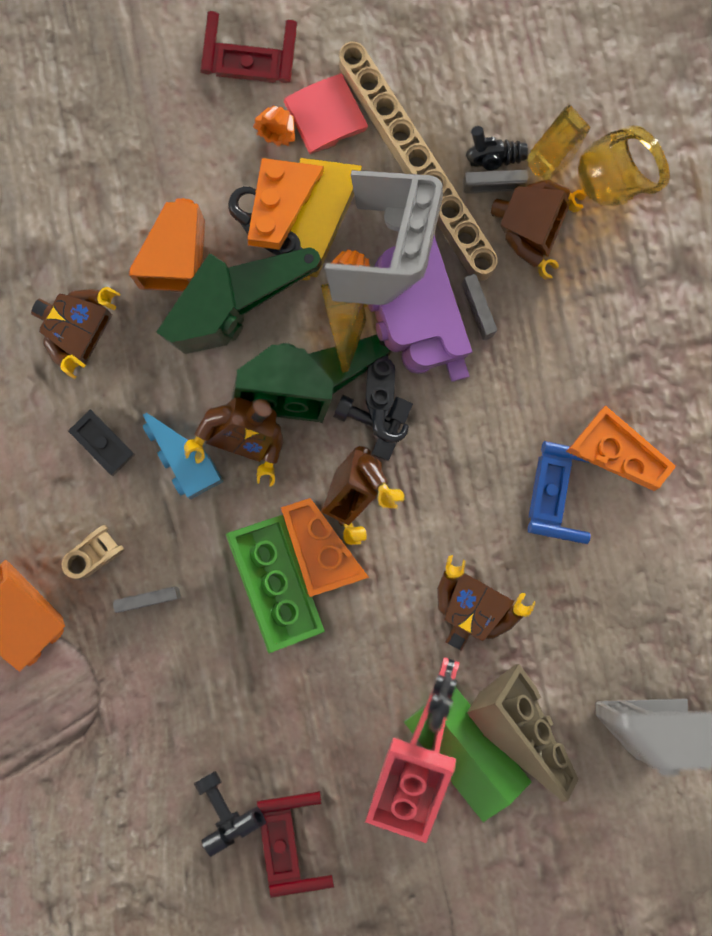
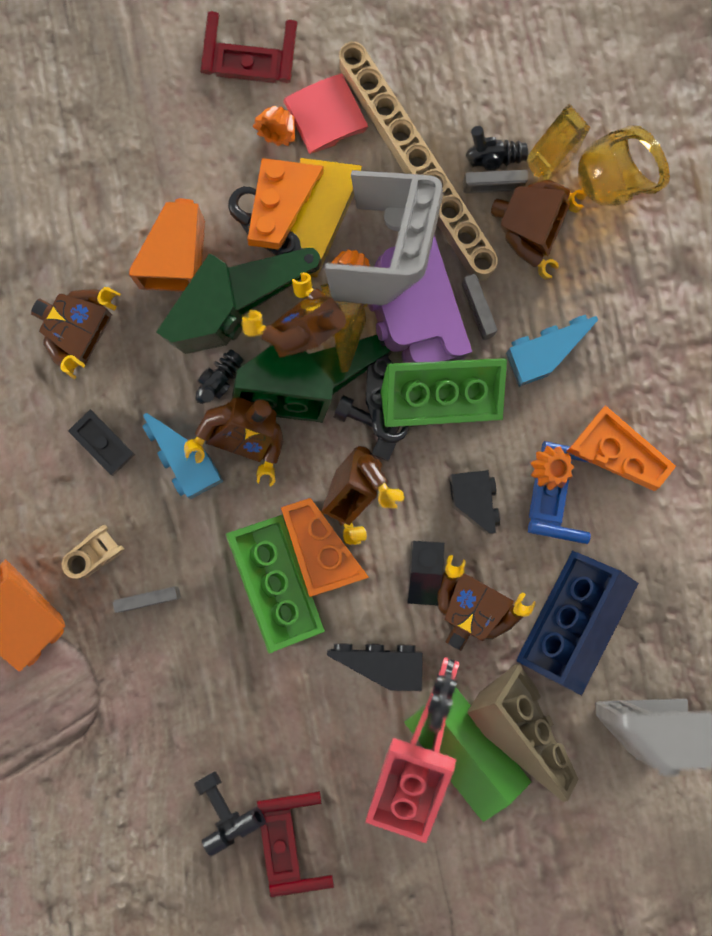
(215, 381): none -> black piece
(304, 325): none -> reddish brown torso
(389, 668): none -> black slope
(425, 572): none -> black slope
(443, 392): none -> bright green slope
(473, 499): none -> black slope
(540, 356): none -> dark azure slope
(552, 467): none -> orange piece
(577, 621): none -> dark blue slope

